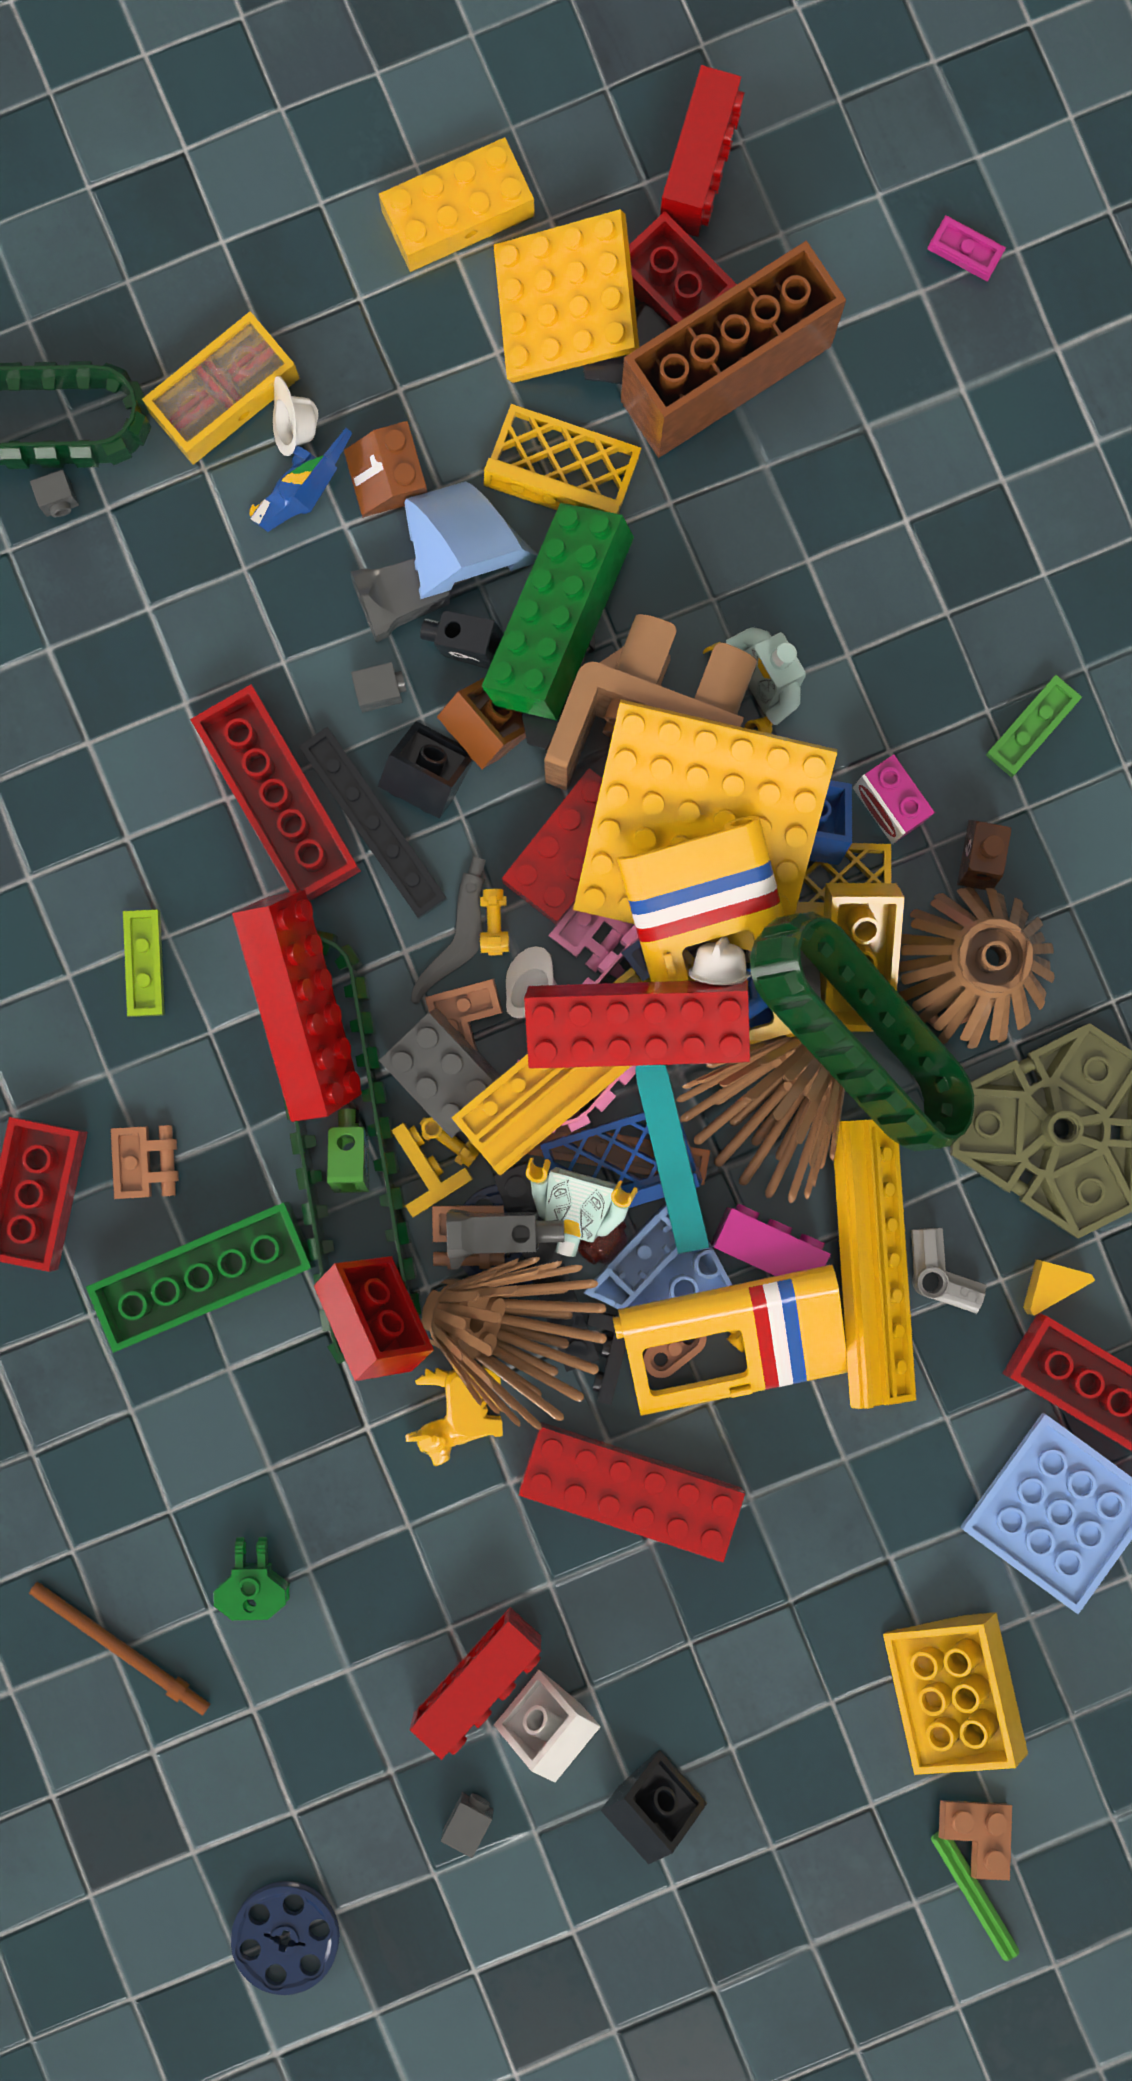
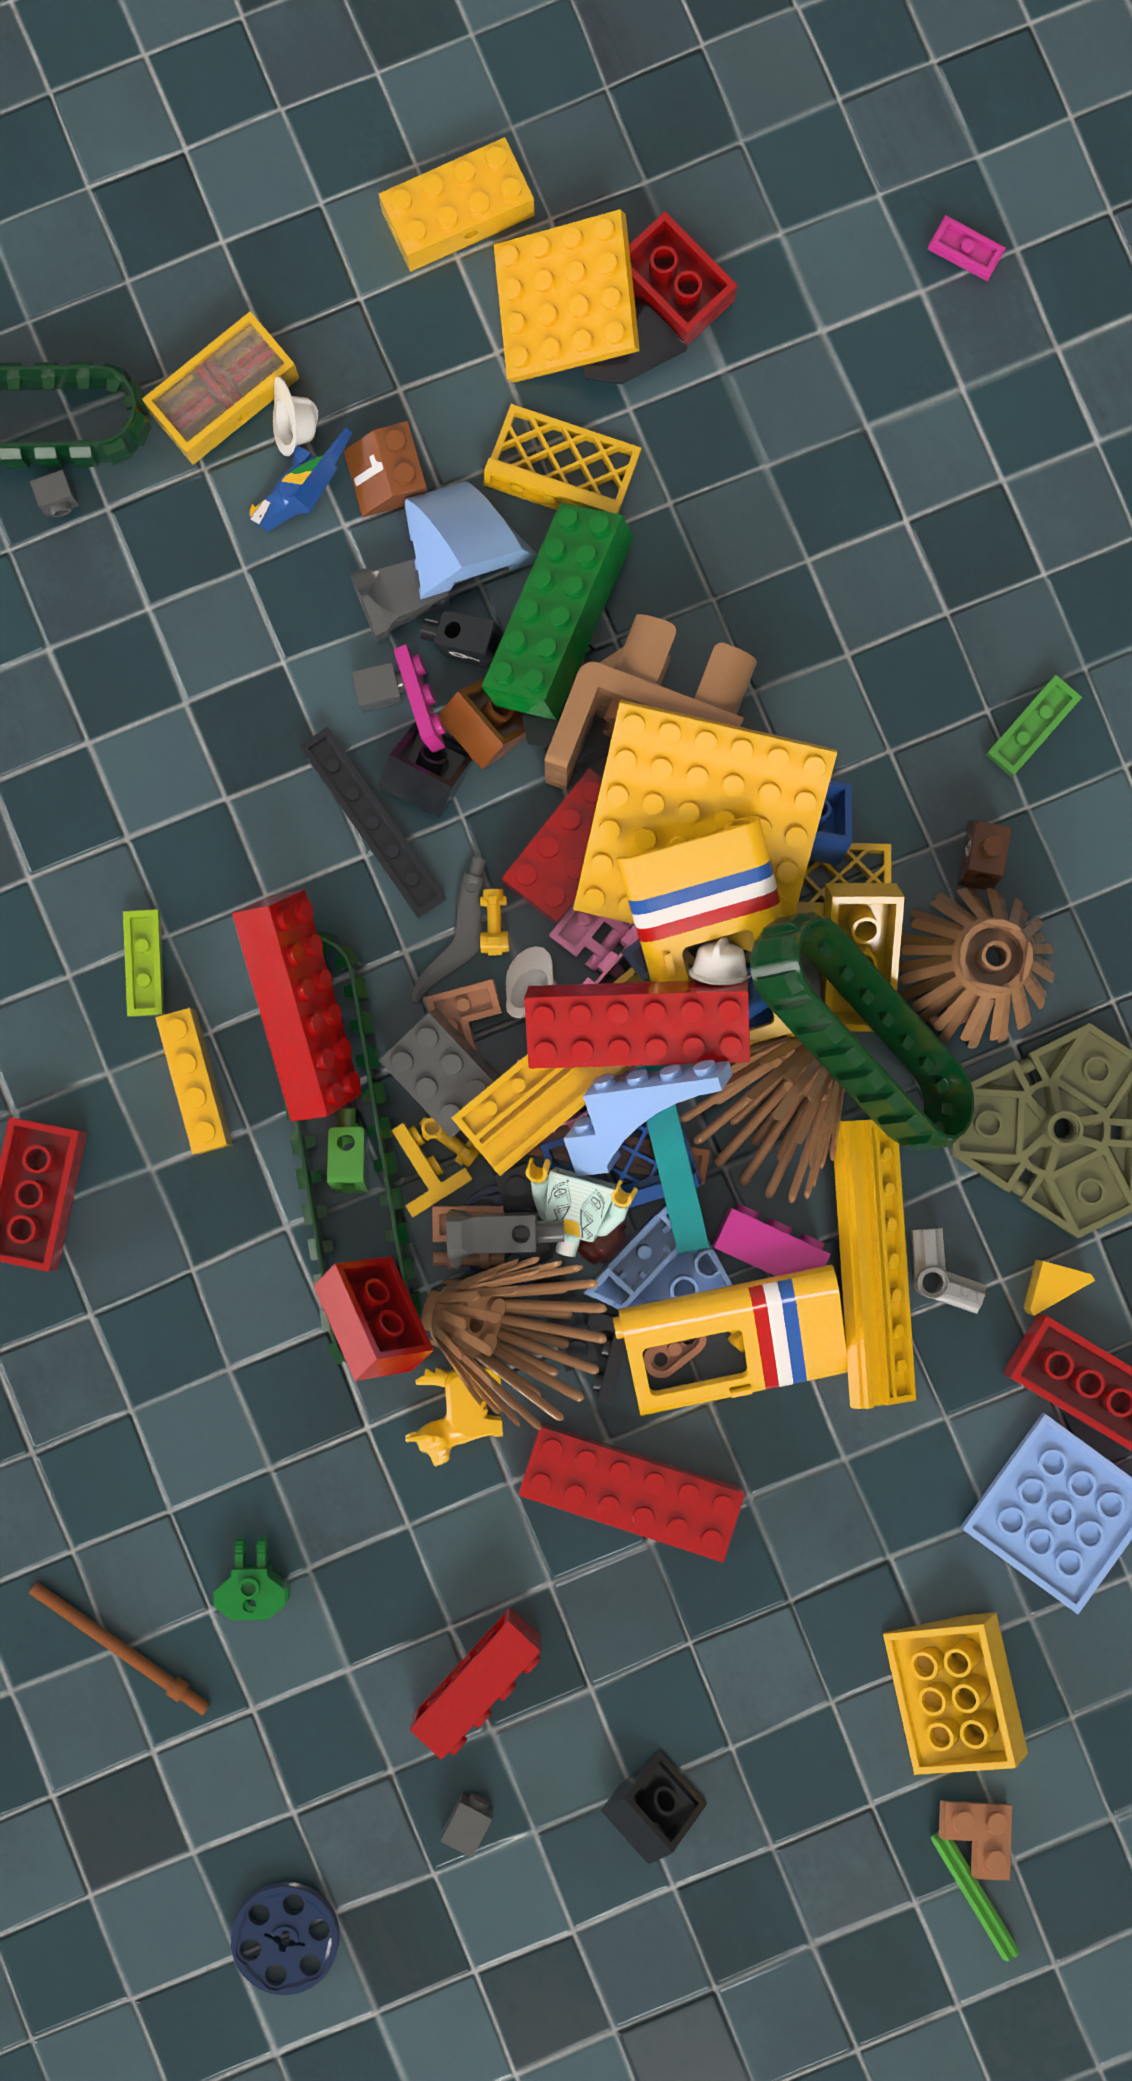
(132, 1162): nougat plate -> none
(194, 1081): none -> yellow brick
(200, 1276): green brick -> none
(275, 794): red brick -> none
(420, 697): none -> dark pink plate
(546, 1727): white slope -> none
(627, 1101): none -> light blue arch
(703, 149): red brick -> none
(731, 349): dark orange brick -> none
(775, 677): light aqua torso -> none
(893, 799): dark pink piece -> none

